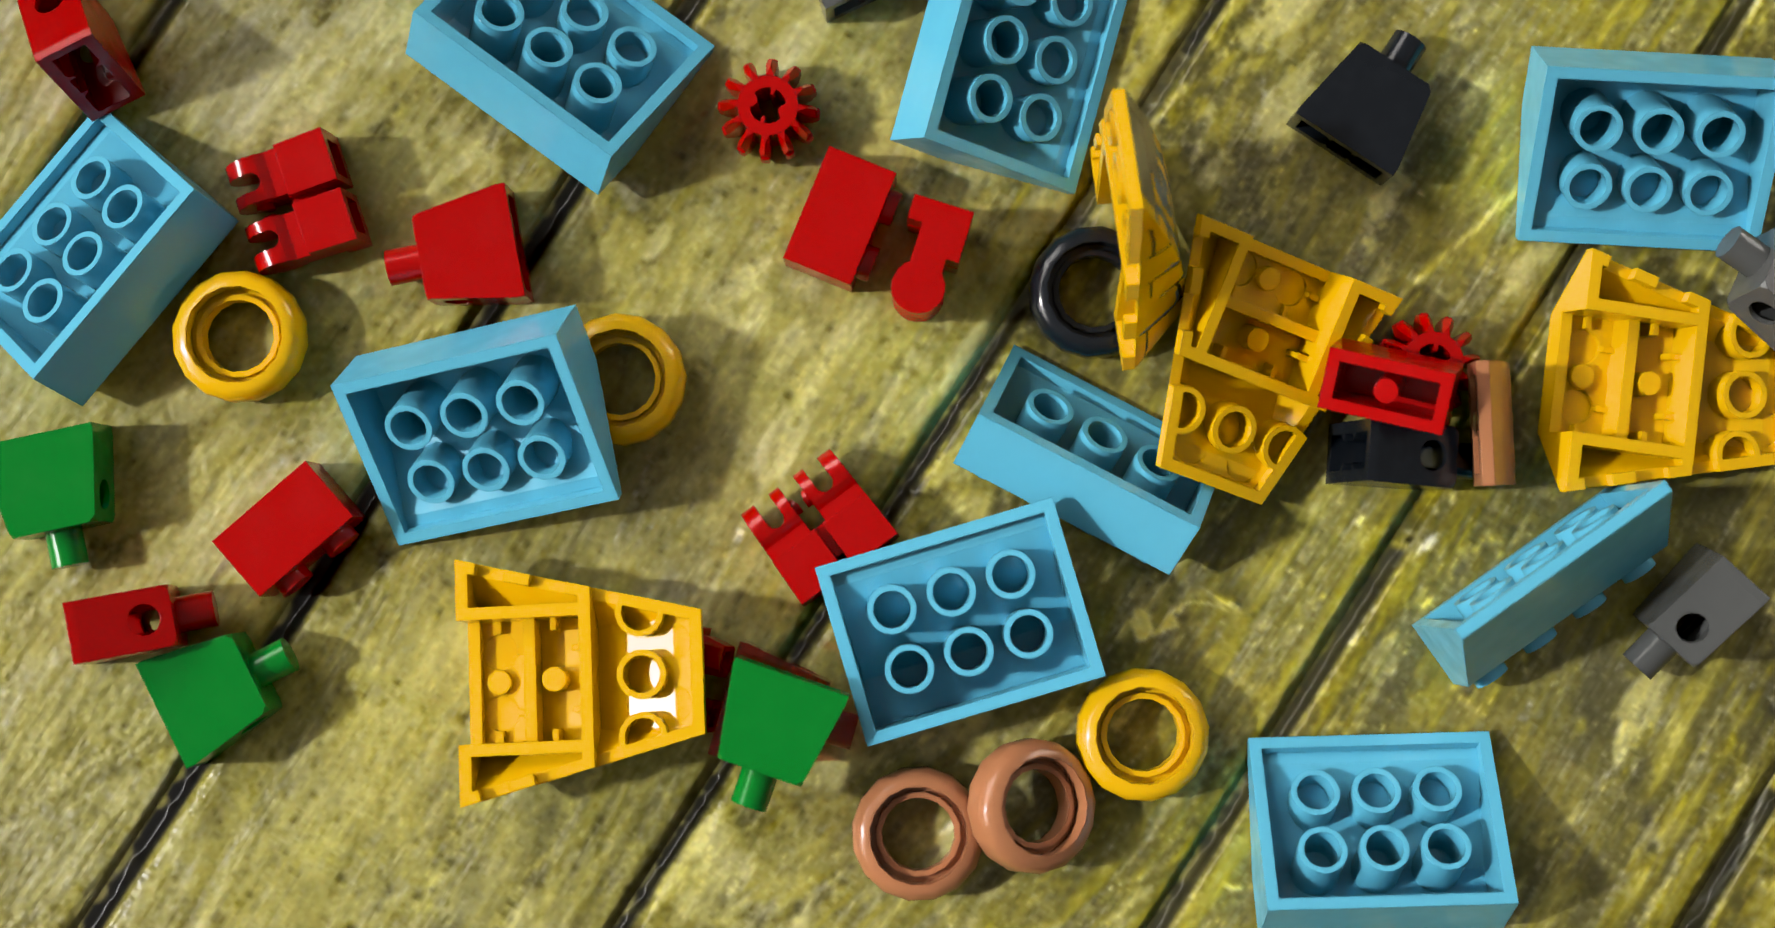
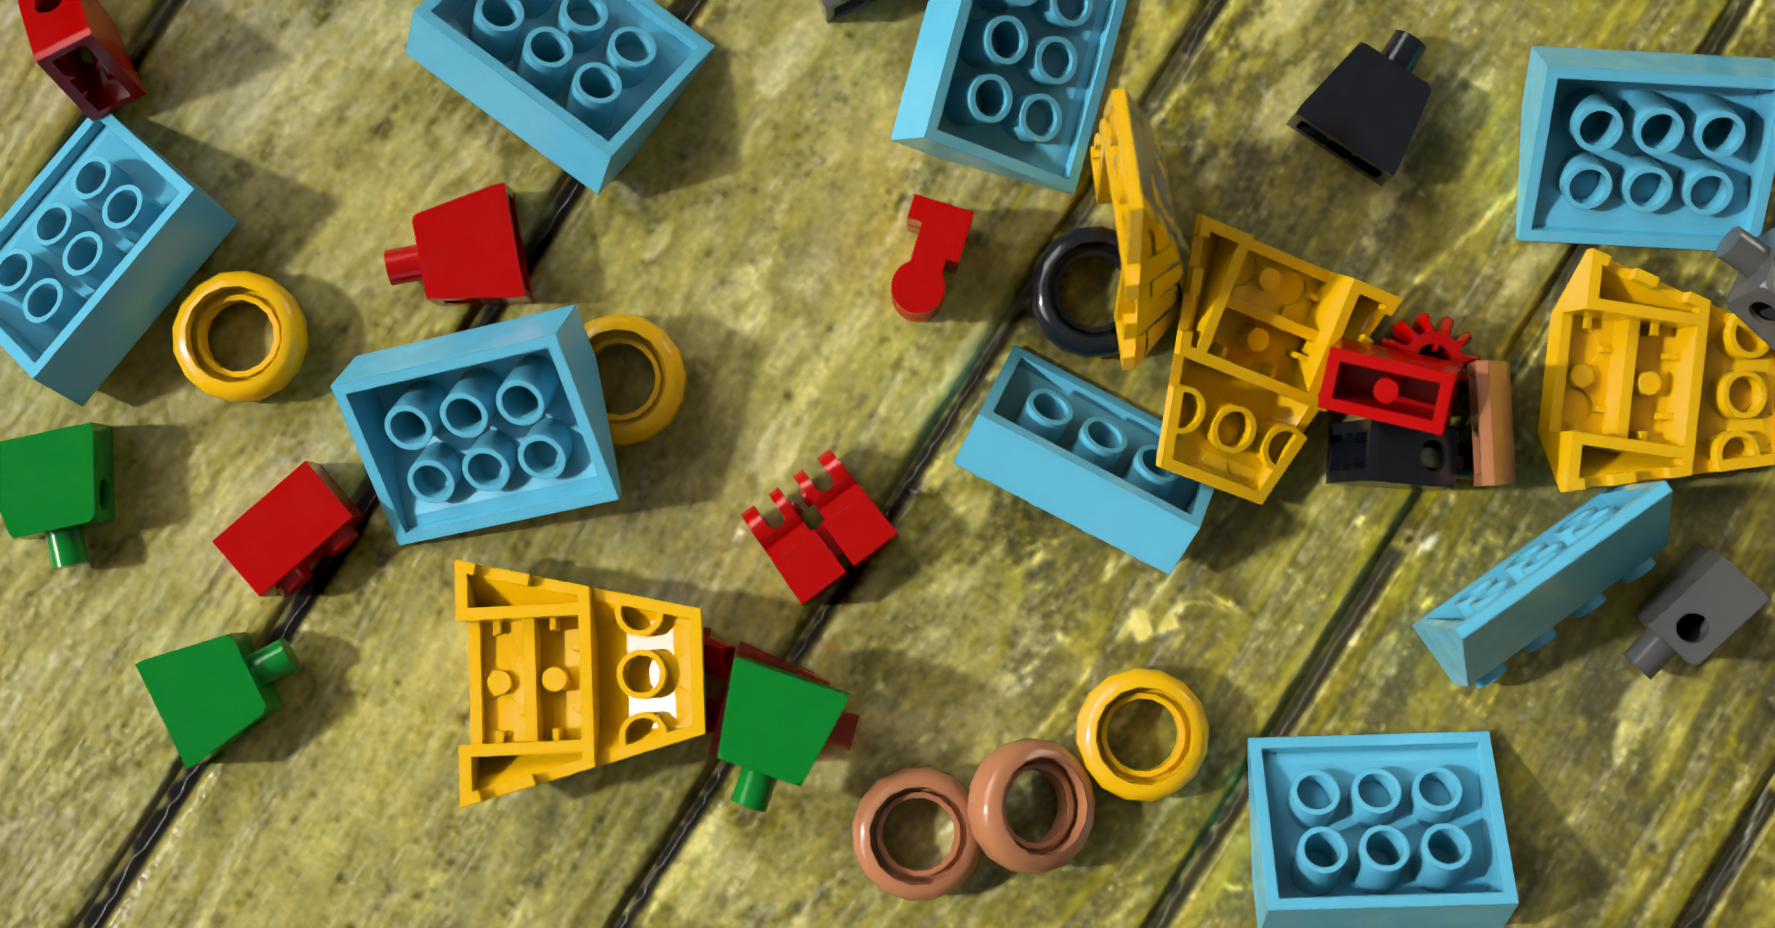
(113, 629): red torso -> none
(324, 213): red legs -> none
(791, 114): red gear -> none
(842, 220): red brick -> none
(960, 622): medium azure slope -> none

